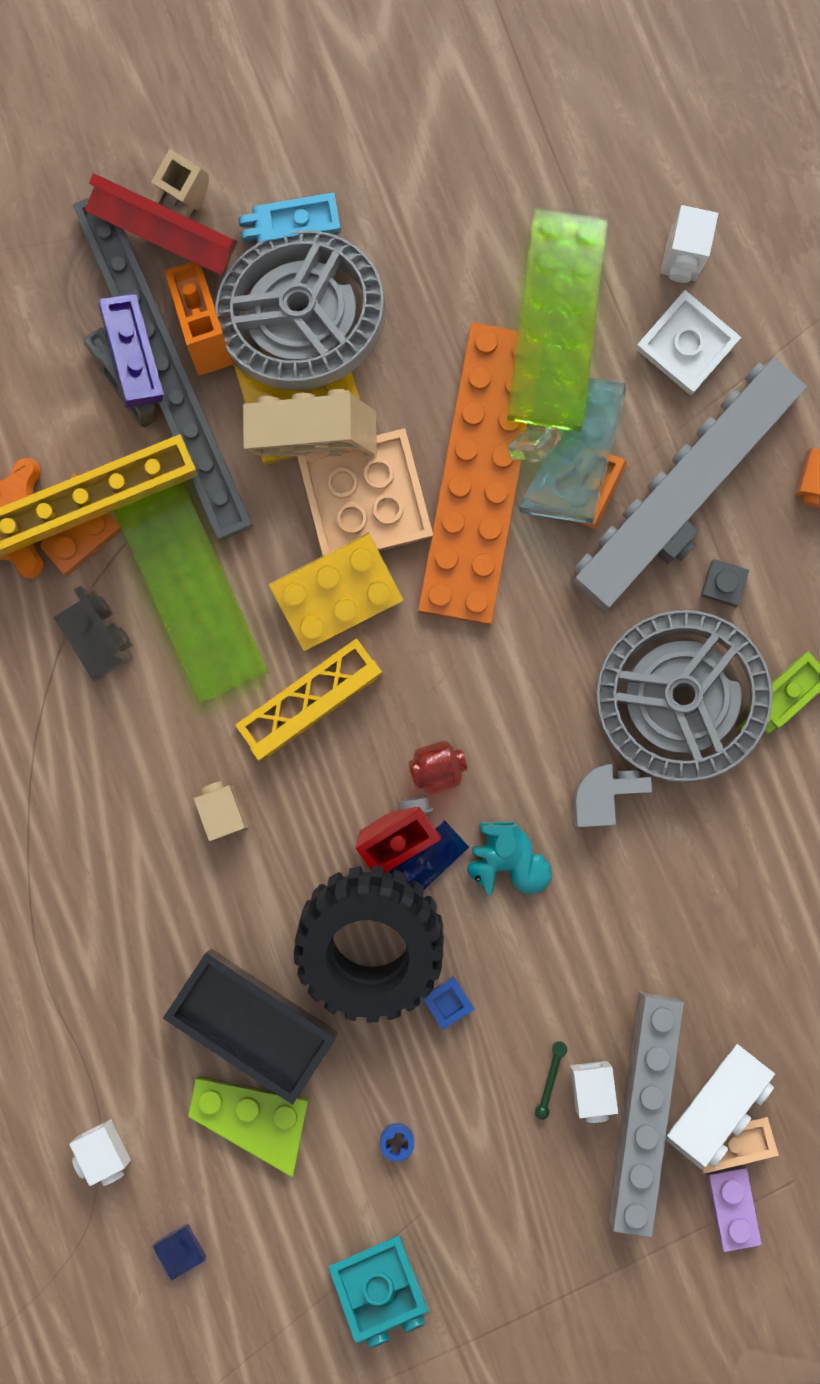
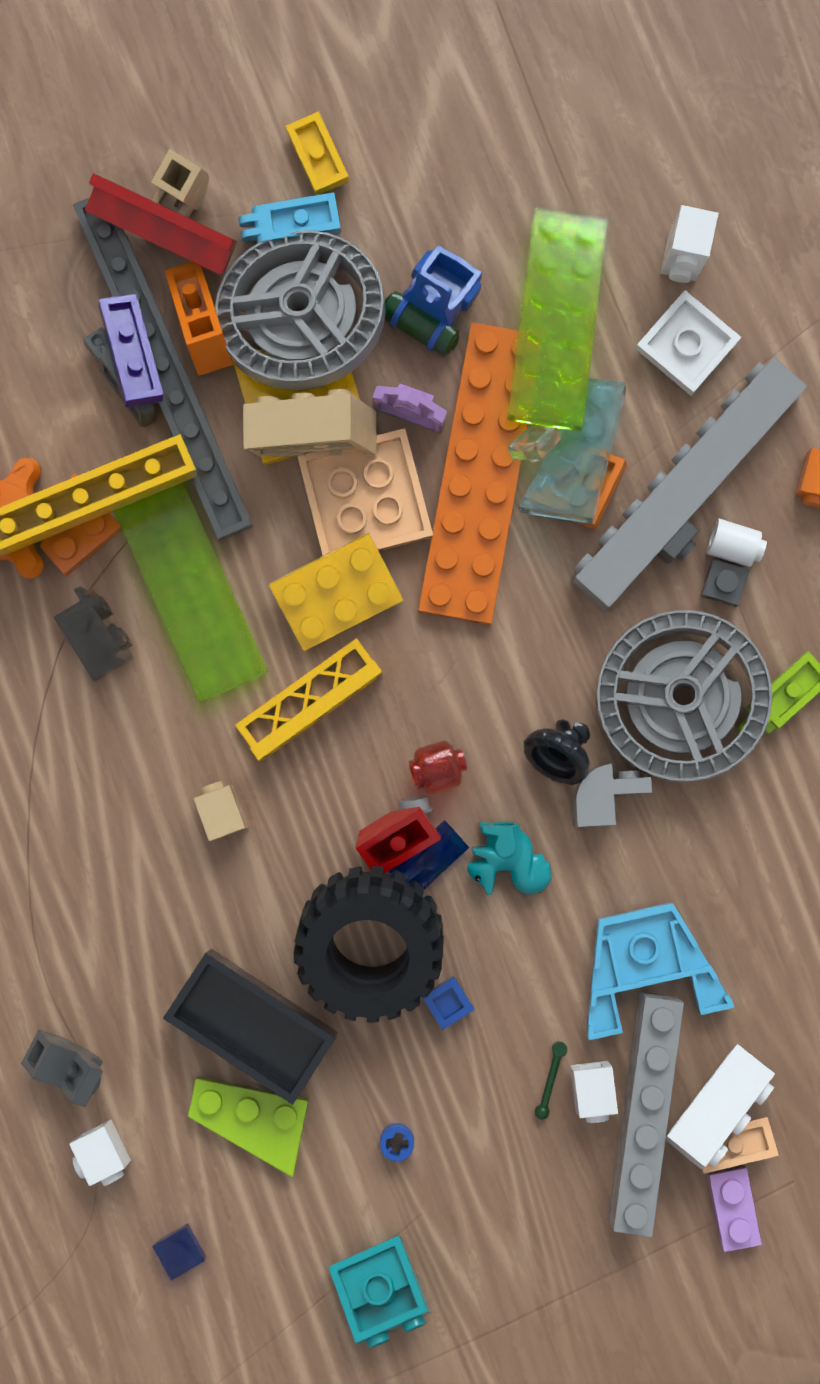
(64, 1065): none -> dark grey brick
(317, 153): none -> yellow plate
(410, 405): none -> lavender plate
(429, 306): none -> blue piece
(559, 752): none -> black hair
(642, 951): none -> medium azure wing
(736, 543): none -> white brick

